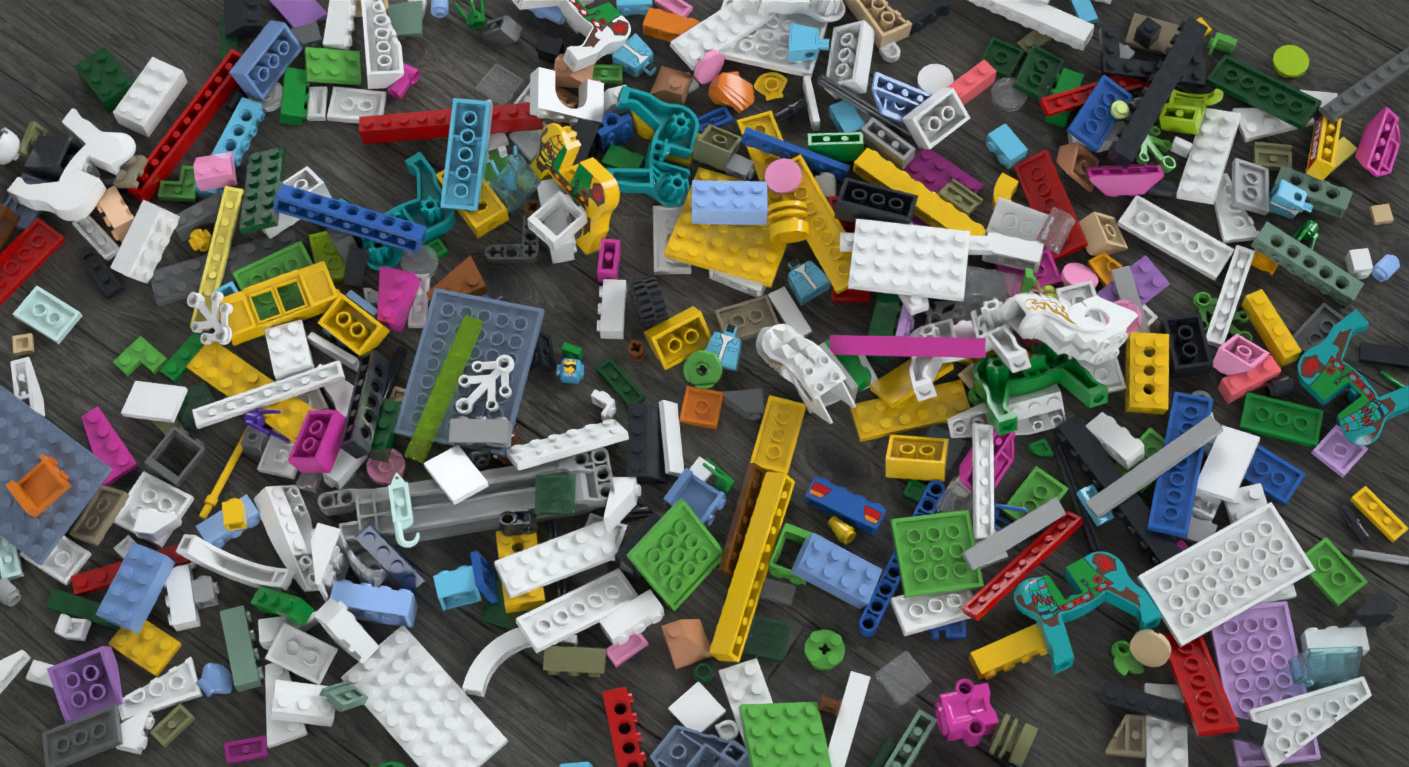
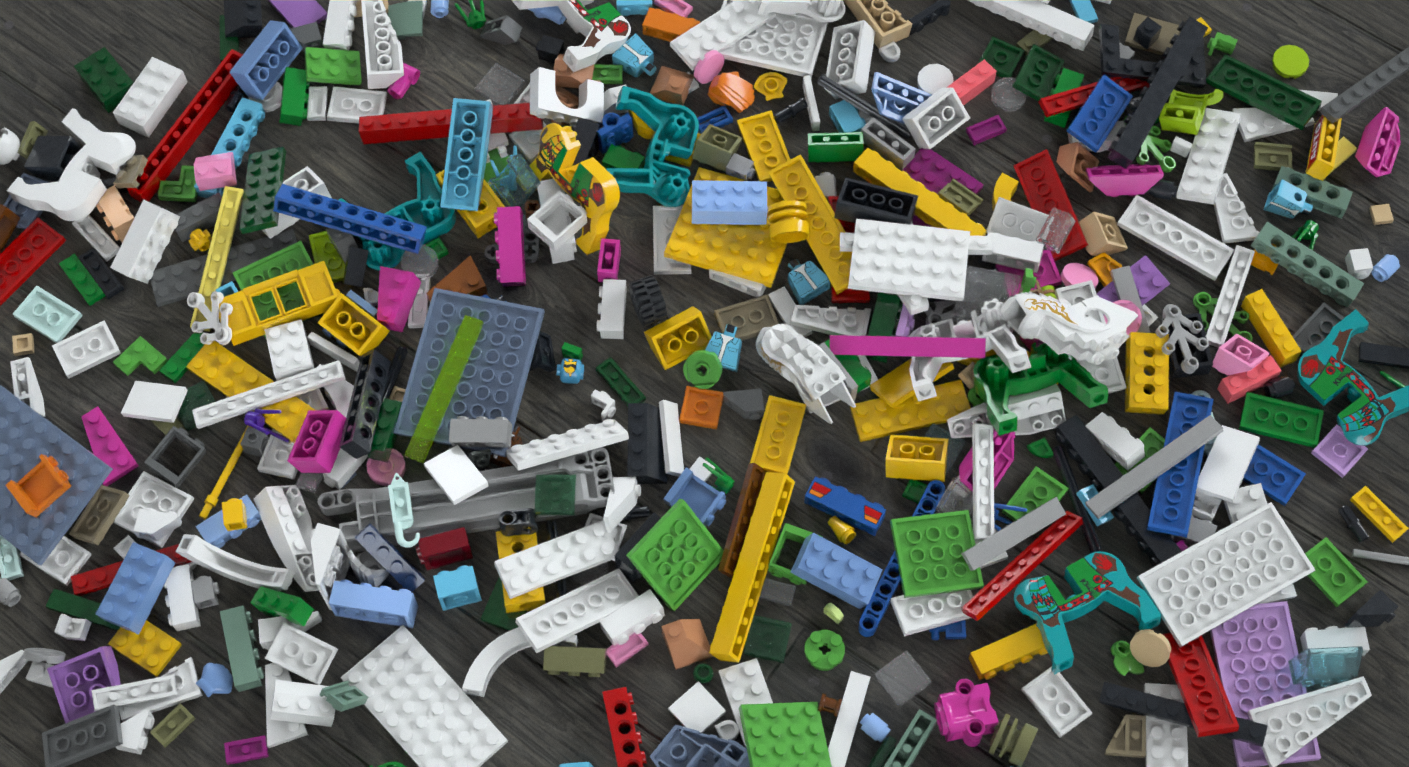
(43, 654): none -> light grey tile
(82, 279): none -> green plate
(86, 349): none -> white plate
(135, 692): none -> white tile
(346, 630): white wedge -> none
(444, 548): none -> dark red window
(484, 577): blue tile -> none
(487, 382): white plant -> none
(511, 246): none -> dark pink brick
(639, 347): reddish brown bush -> none
(783, 176): bright pink tile -> none
(789, 151): blue plate -> none
(805, 43): medium azure torso -> none
(831, 320): none -> white wing
(833, 613): none -> yellowish green tile
(874, 727): none -> light blue brick
(986, 129): none -> magenta tile
(1006, 146): medium azure brick -> none
(1056, 702): none -> white tile
(1119, 110): yellowish green plate -> none
(1173, 315): none -> light grey plant
(1250, 186): light grey plate -> none

